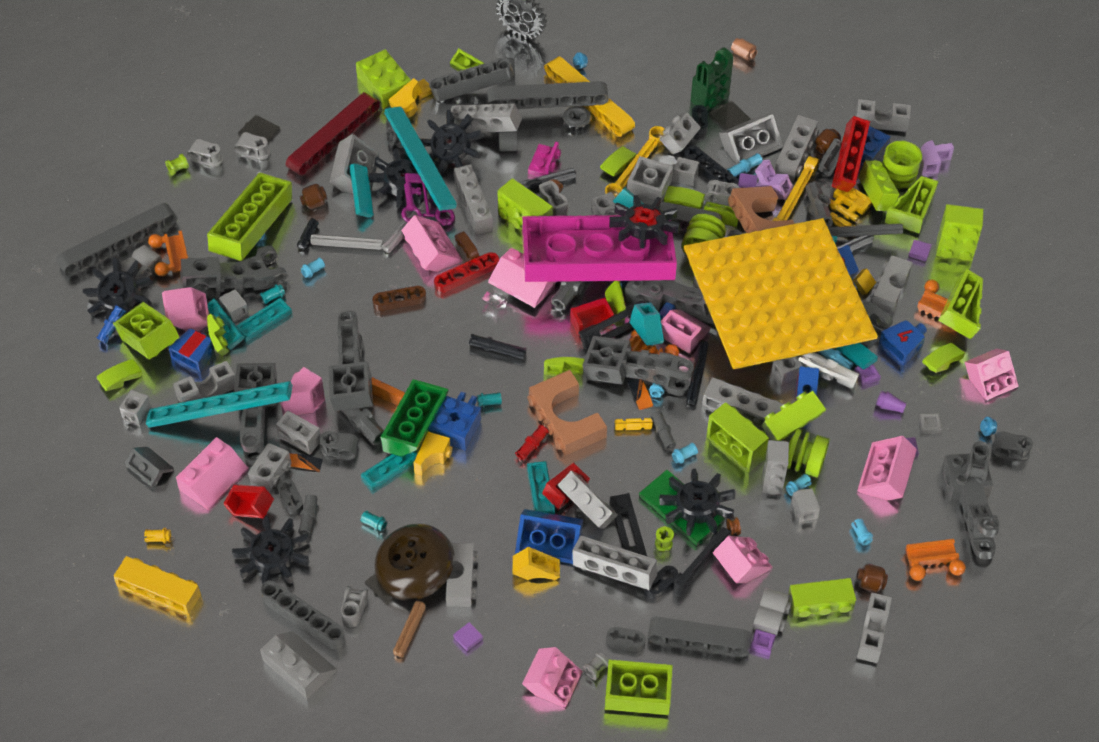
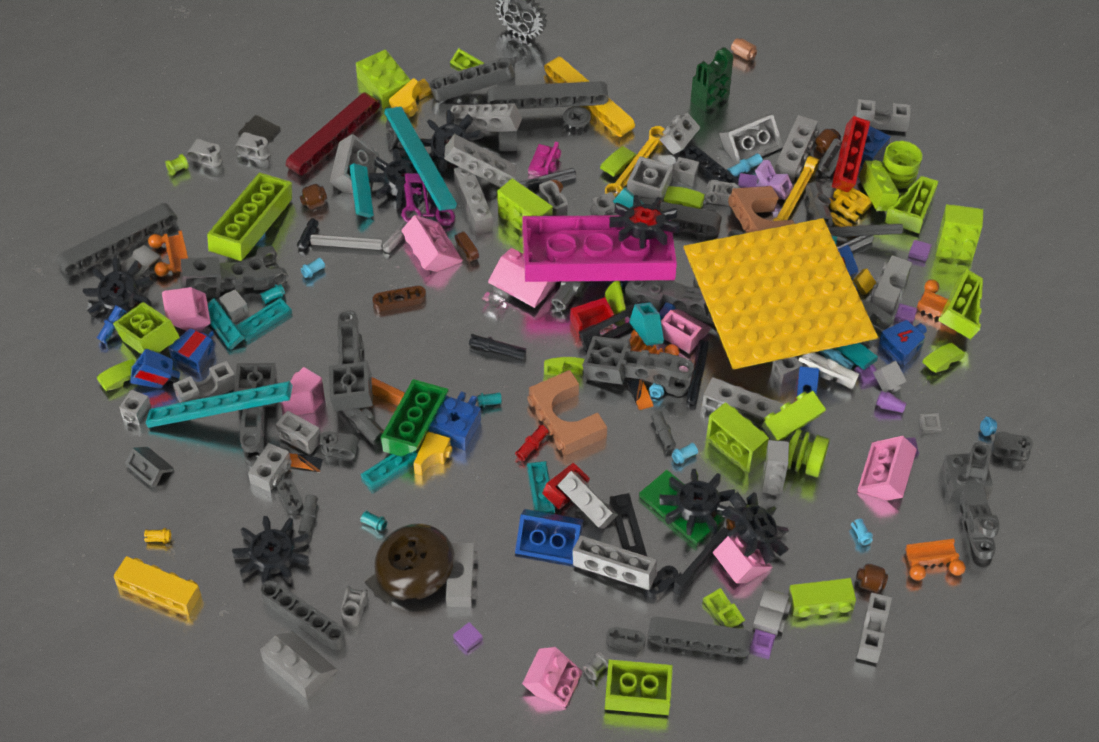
(153, 370): none -> blue torso
(211, 474): bright pink slope -> none
(216, 330): lime slope -> none
(248, 501): red panel -> none
(409, 629): medium nougat axle -> none
(464, 269): red beam -> none
(479, 161): none -> light grey brick
(535, 564): yellow arch -> none
(580, 60): dark azure plate -> none
(633, 424): yellow axle -> none
(665, 540): lime bush -> none
(703, 120): black beam -> none
(703, 228): lime wheel -> none
(721, 608): none -> lime slope
(726, 212): lime slope -> none
(729, 115): clear smoke piece -> none
(756, 527): none -> black gear
(800, 483): medium azure pin -> none
(805, 505): light grey brick -> none
(890, 377): none -> light grey brick
(906, 313): none -> medium lavender tile
(933, 155): lavender brick -> none
(992, 373): bright pink slope -> none

